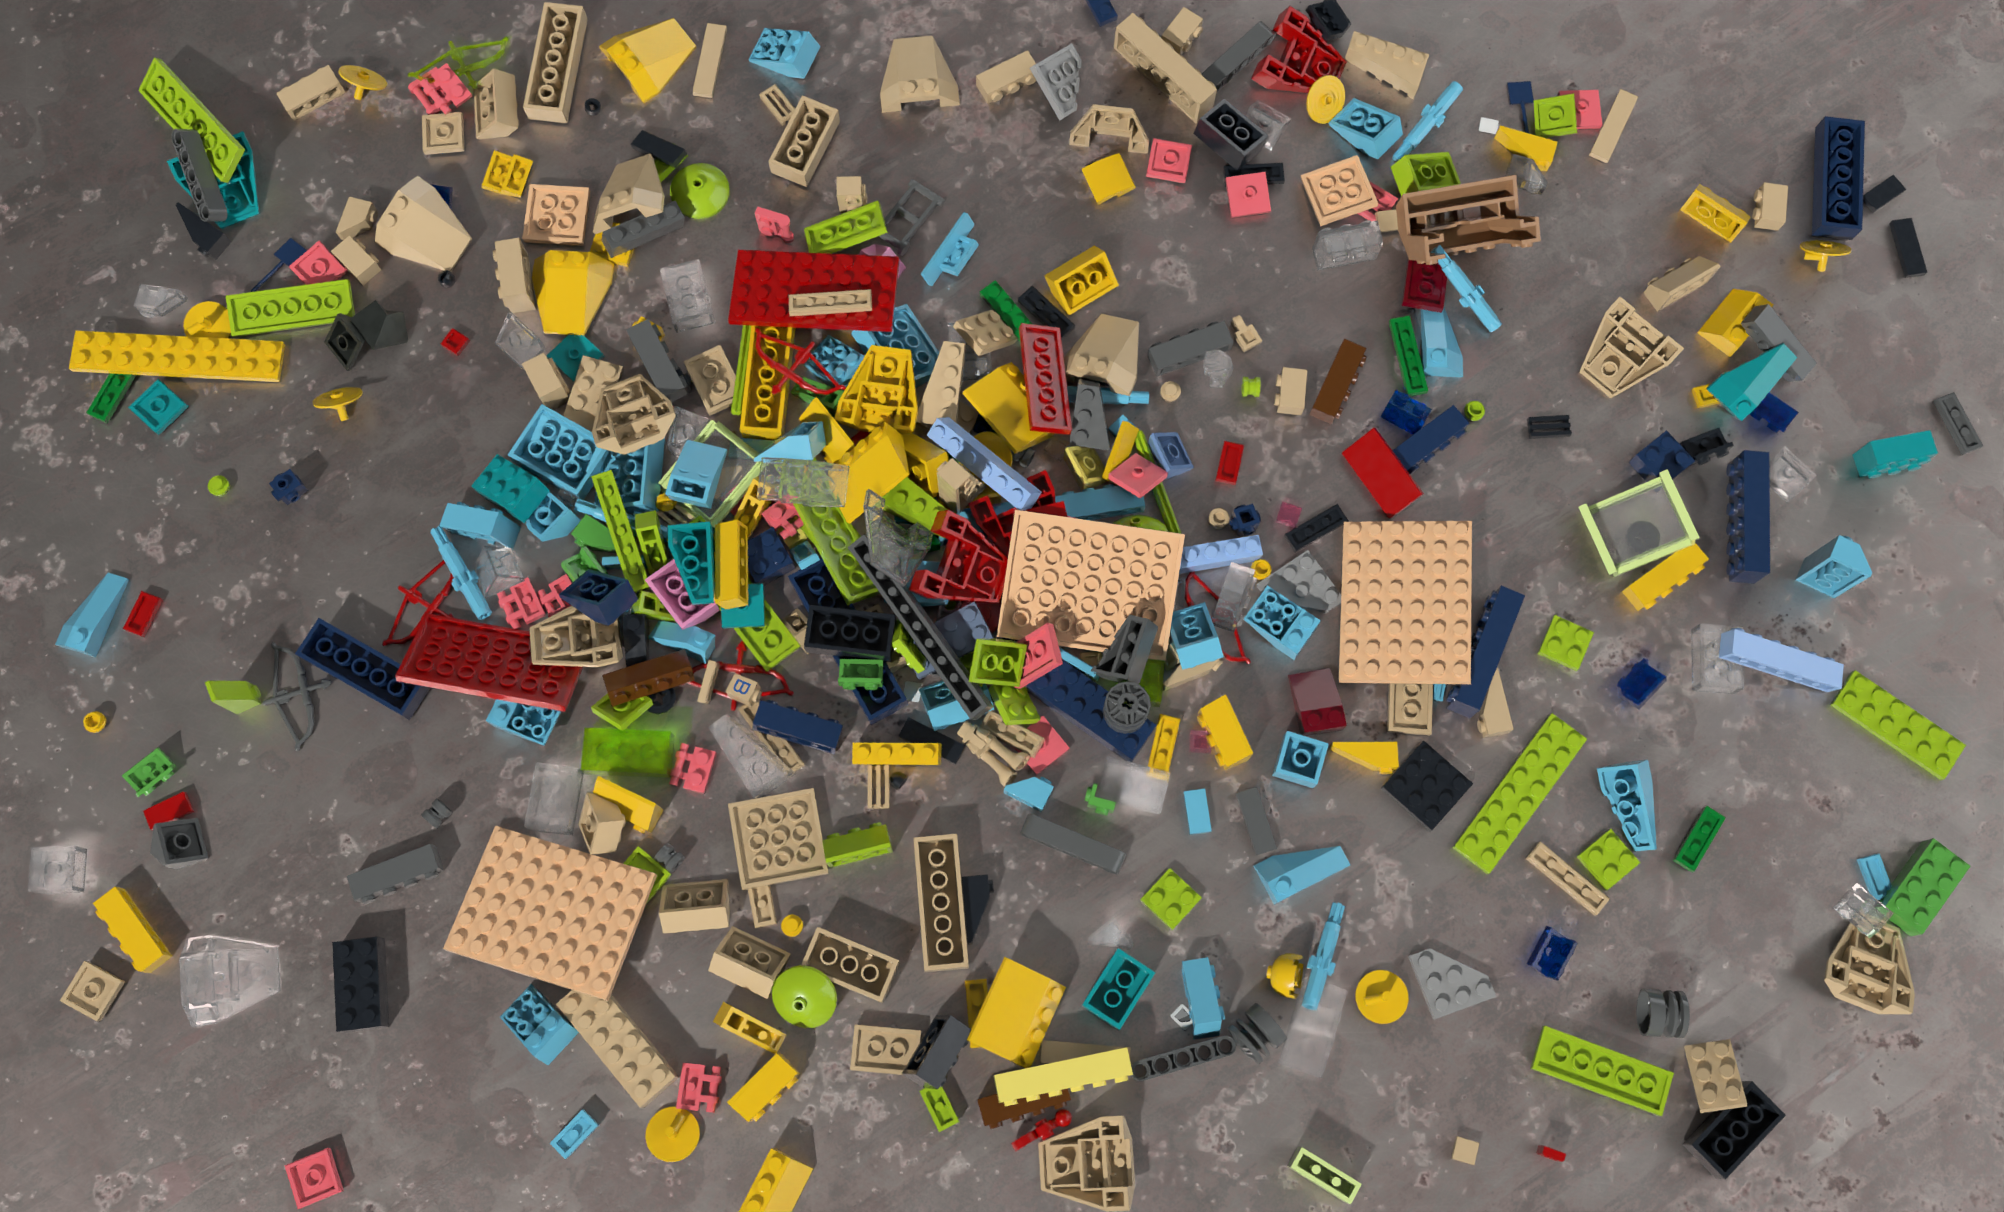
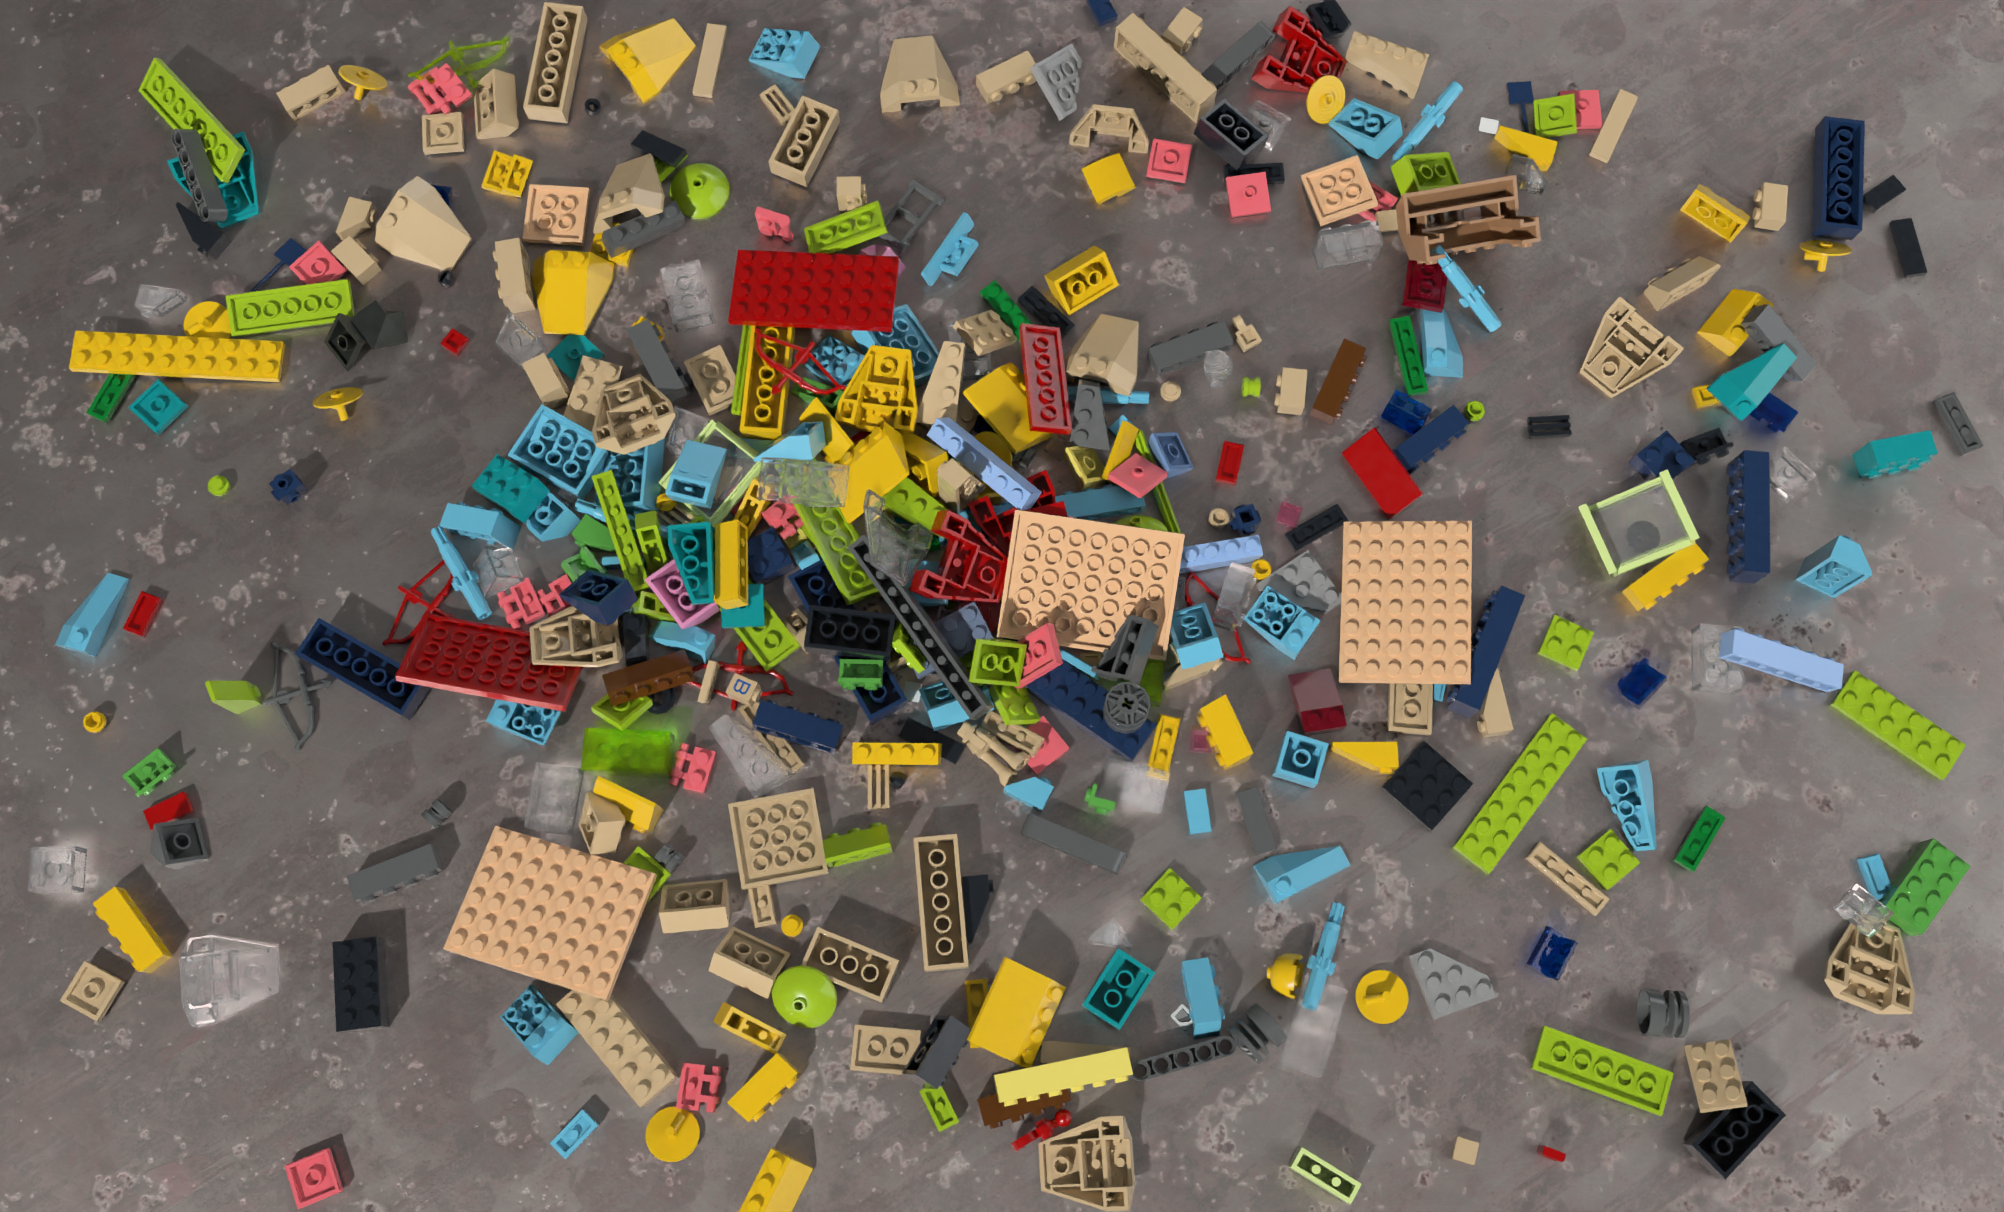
(830, 302): tan tile -> none

